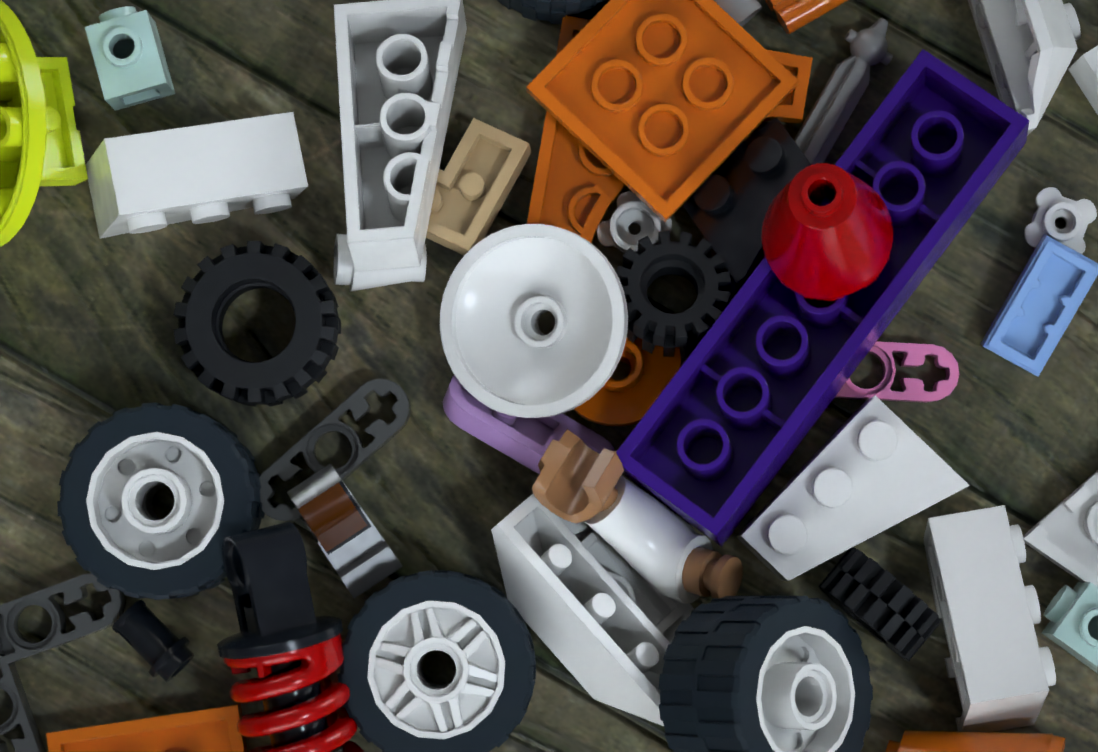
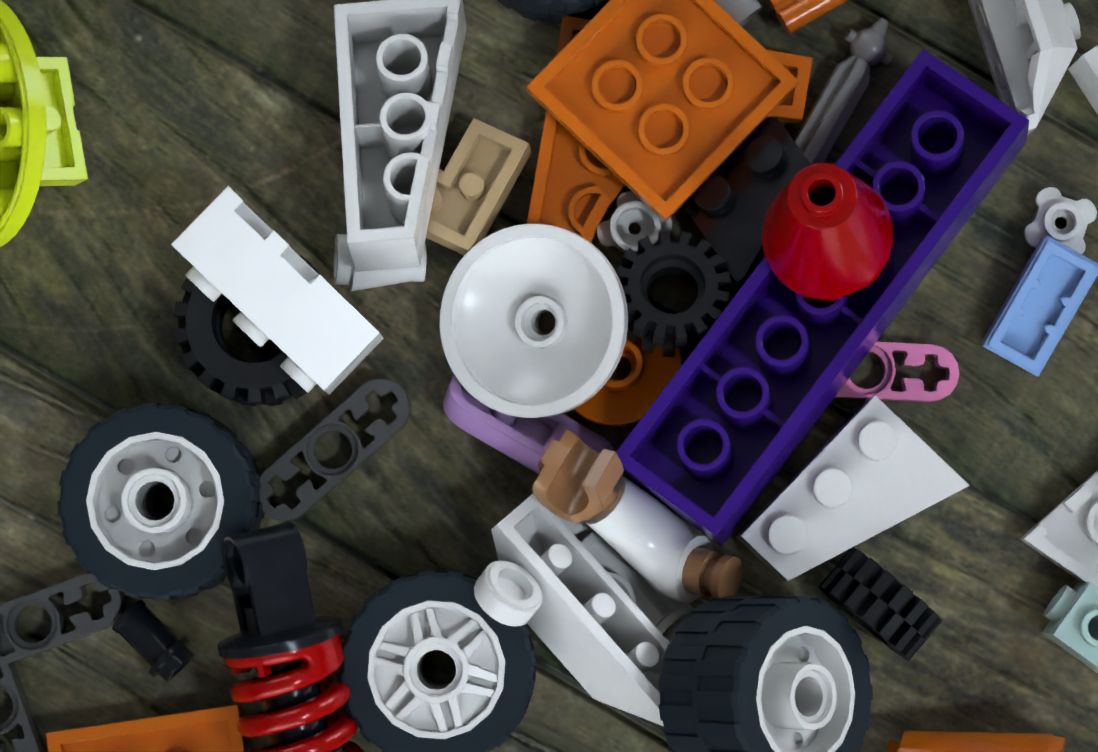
(129, 57): light aqua brick -> none
(195, 174): white wedge -> none
(275, 293): none -> white wedge
(344, 531): leg -> none
(508, 593): none -> white tile
(988, 619): white wedge -> none

